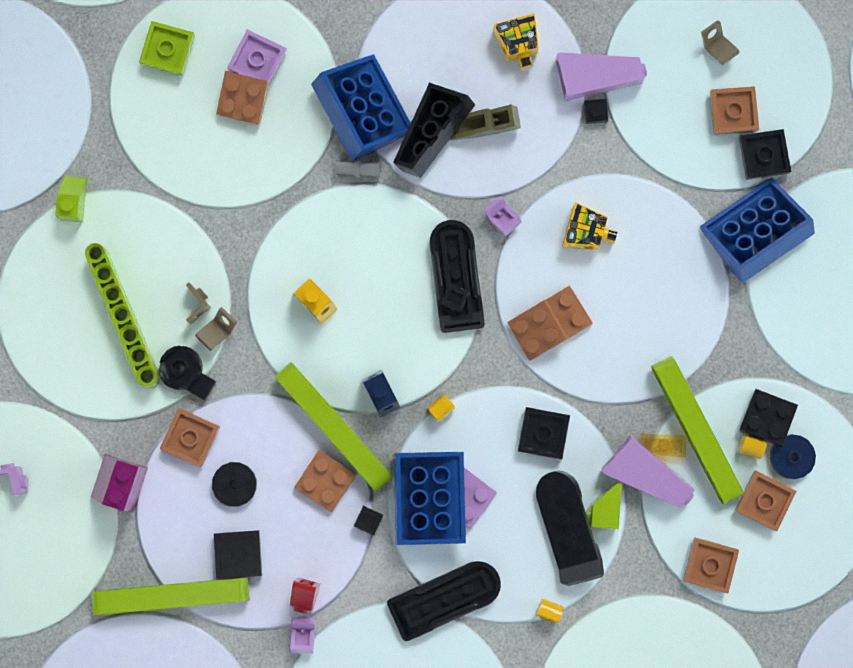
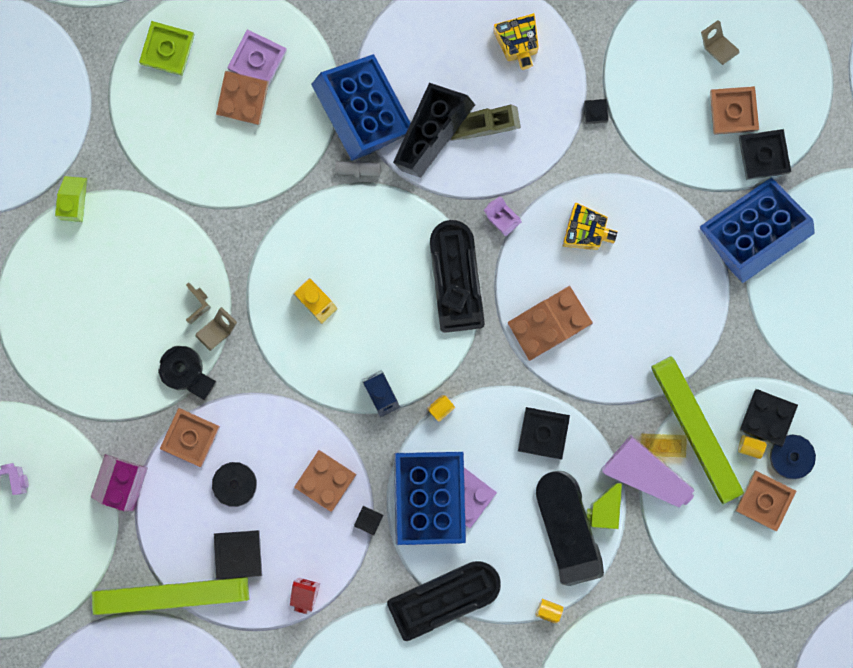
(114, 307): lime beam -> none
(302, 635): lavender bracket -> none
(333, 426): lime beam -> none
(595, 74): lavender slope -> none
(711, 565): nougat plate -> none

